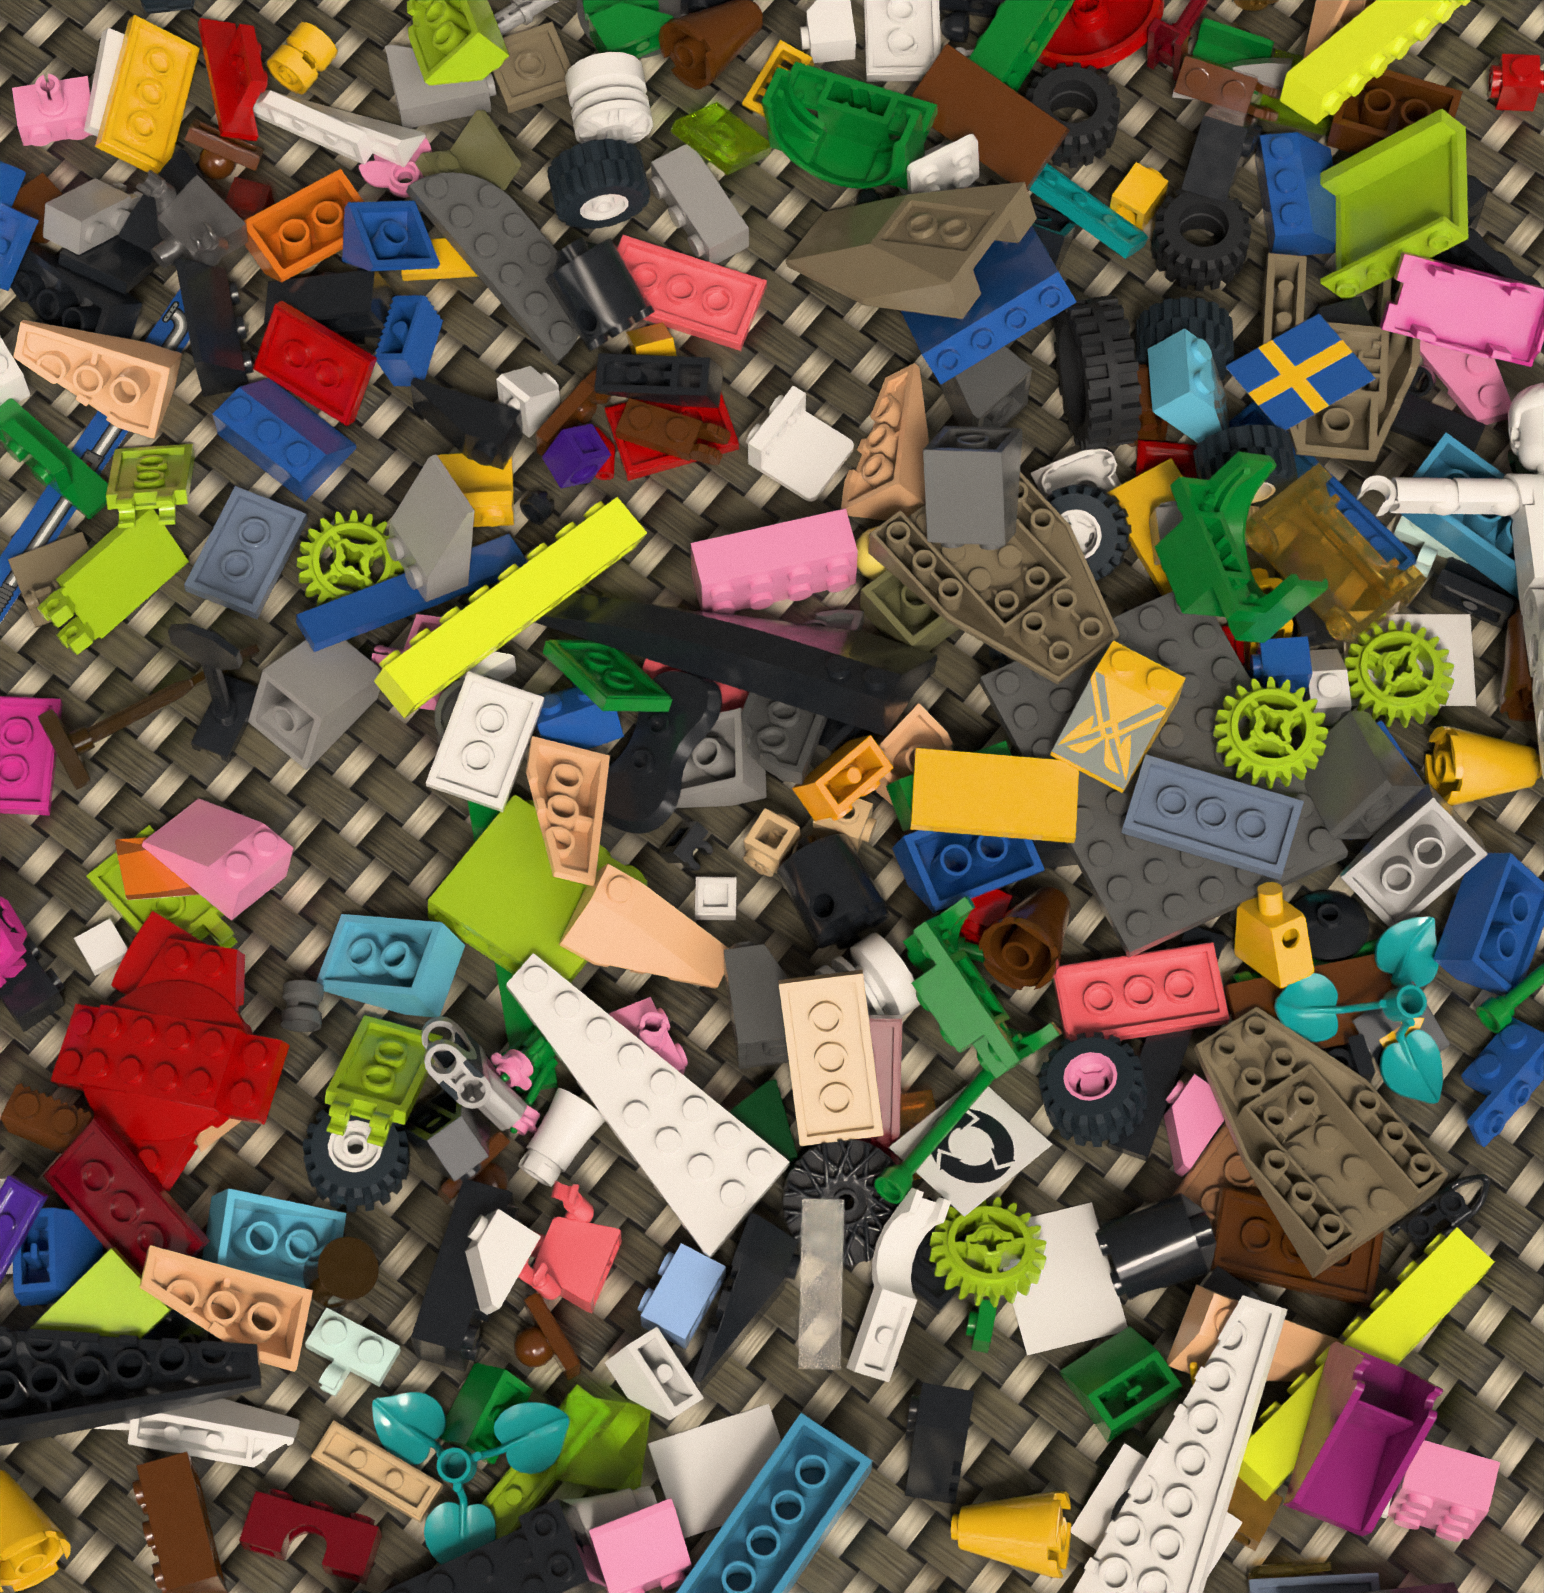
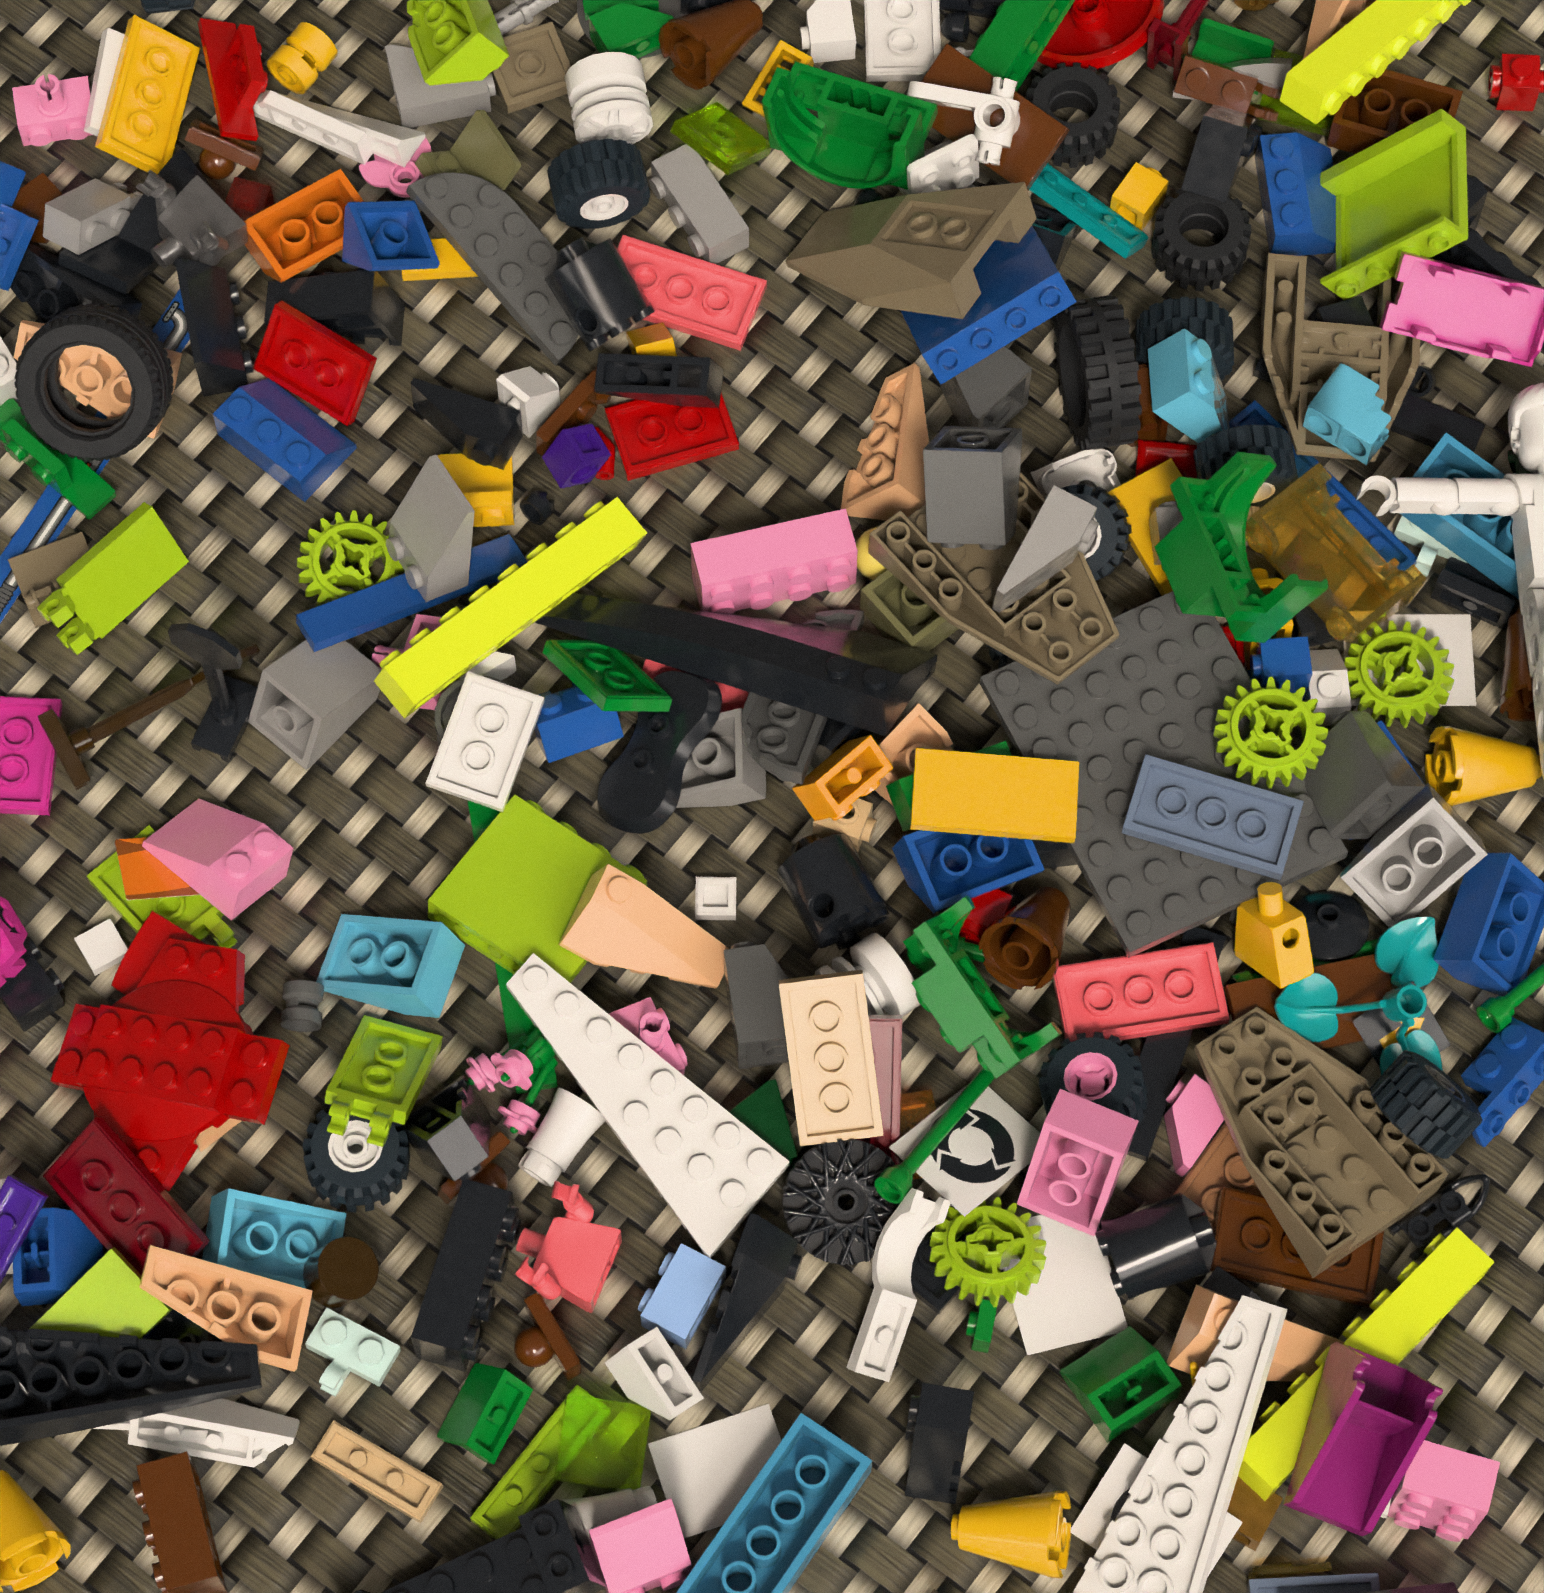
(43, 1119): reddish brown brick -> none
(53, 414): none -> black tyre
(150, 480): lime tile -> none
(246, 552): sand blue plate -> none
(277, 1522): dark red arch -> none
(408, 339): blue brick -> none
(412, 1424): teal plant -> none
(467, 1075): light grey connector -> none
(497, 1256): white slope -> none
(569, 803): light nougat wedge -> none
(670, 432): reddish brown hinge -> none
(683, 842): black tile -> none
(770, 842): tan brick -> none
(797, 447): white bracket -> none
(821, 1284): clear tile -> none
(990, 138): none -> white piece
(1051, 544): none -> light grey slope
(1077, 1162): none -> bright pink brick
(1118, 716): yellow slope -> none
(1300, 372): blue sticker -> none
(1349, 414): none -> medium azure piece
(1356, 1056): black tile -> none
(1425, 1104): none -> black wheel
(1471, 382): bright pink wing -> none

